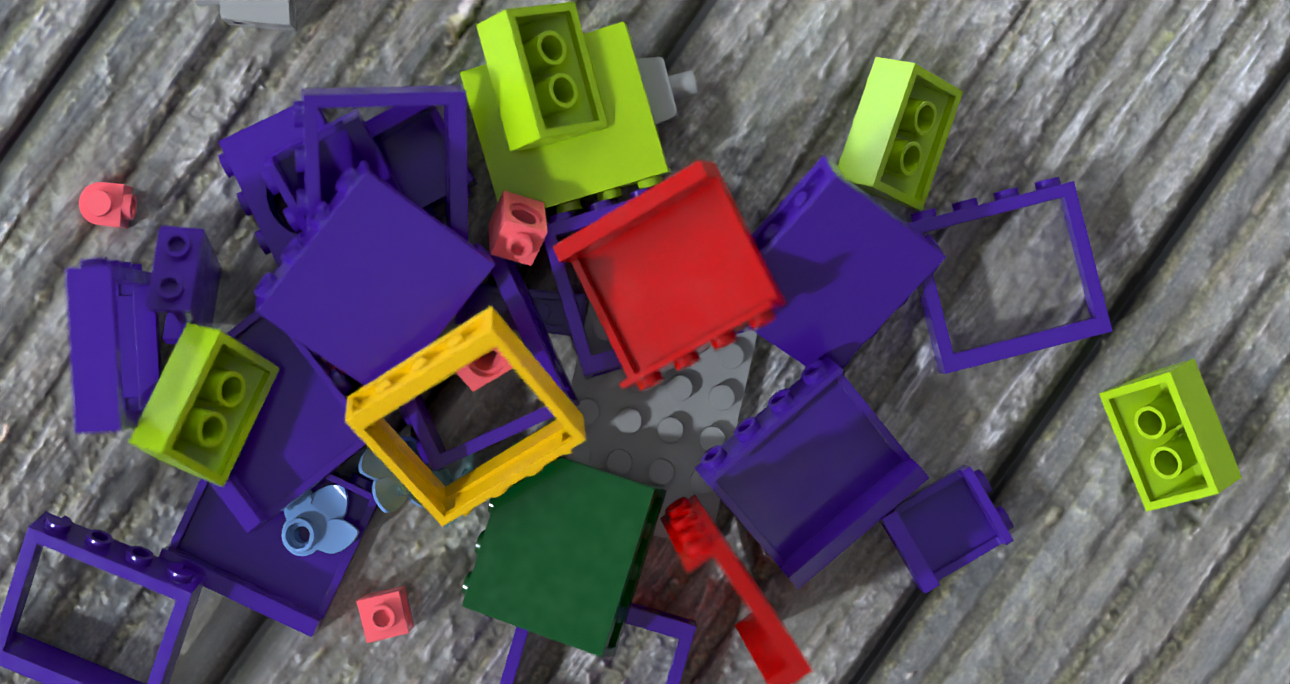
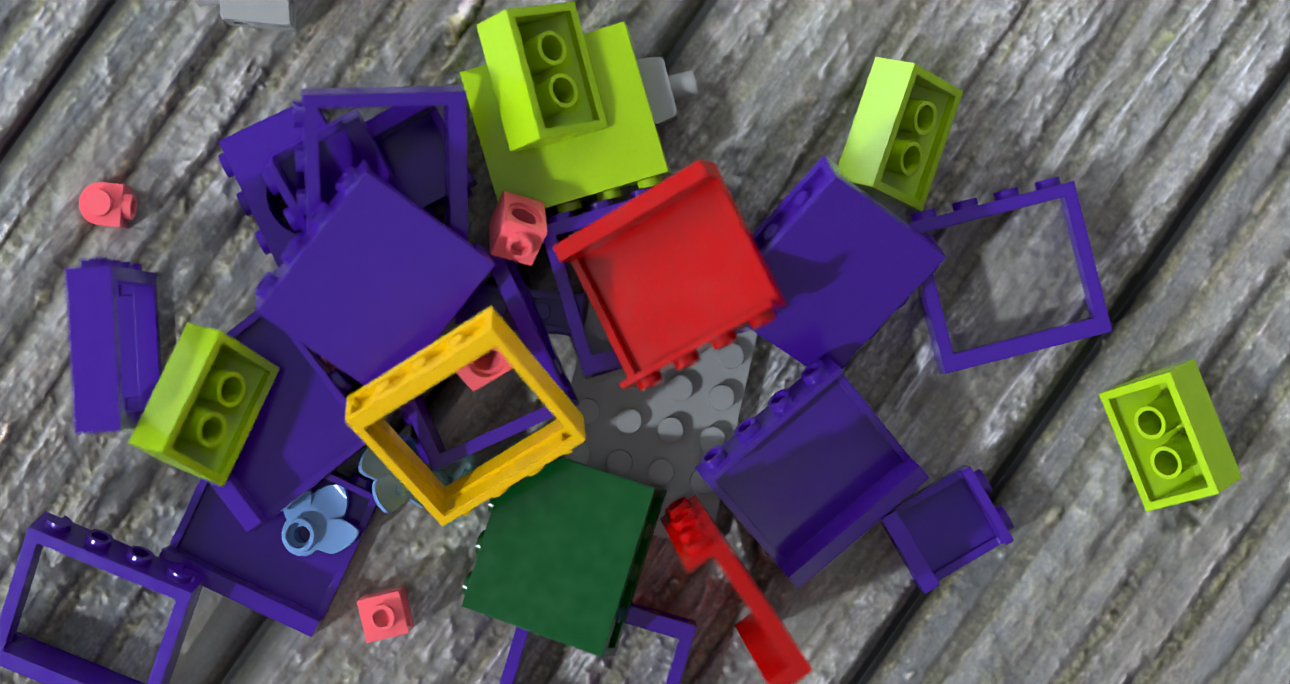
(183, 280): dark purple panel -> none

